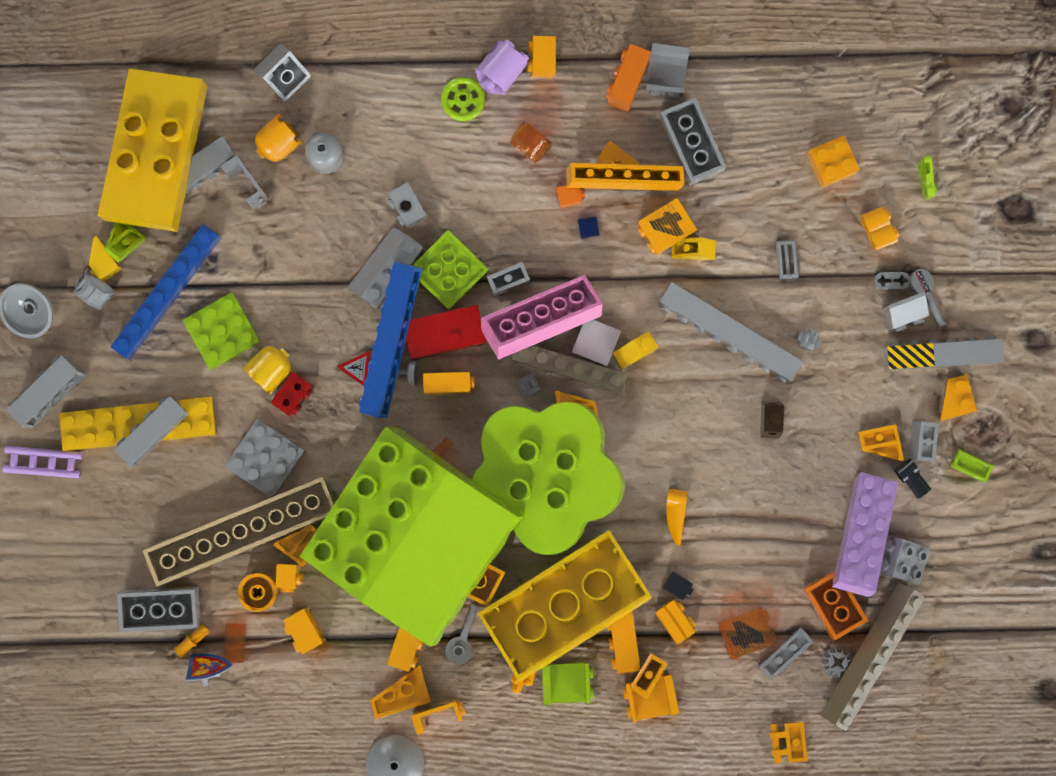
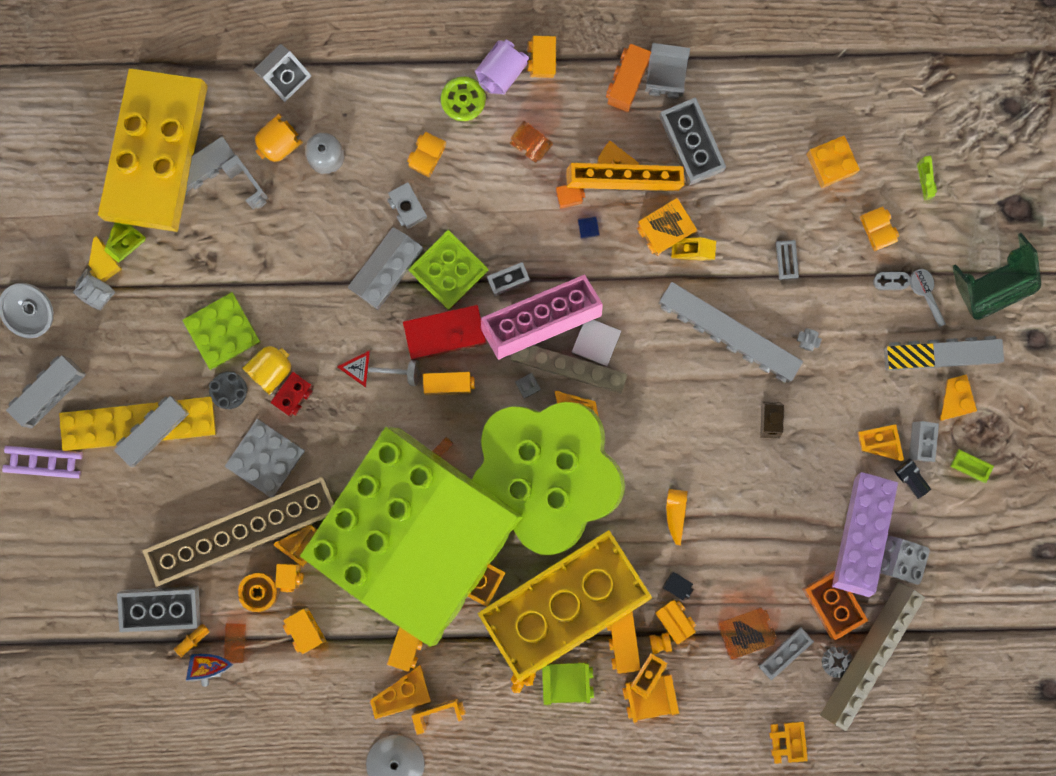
(166, 292): blue brick -> none
(228, 390): none -> dark grey dish
(390, 340): blue brick -> none
(427, 154): none -> light orange brick
(459, 648): light grey piece -> none
(635, 350): yellow slope -> none
(660, 643): none -> light orange wheel
(906, 311): slope -> none
(1003, 286): none -> clear green windscreen

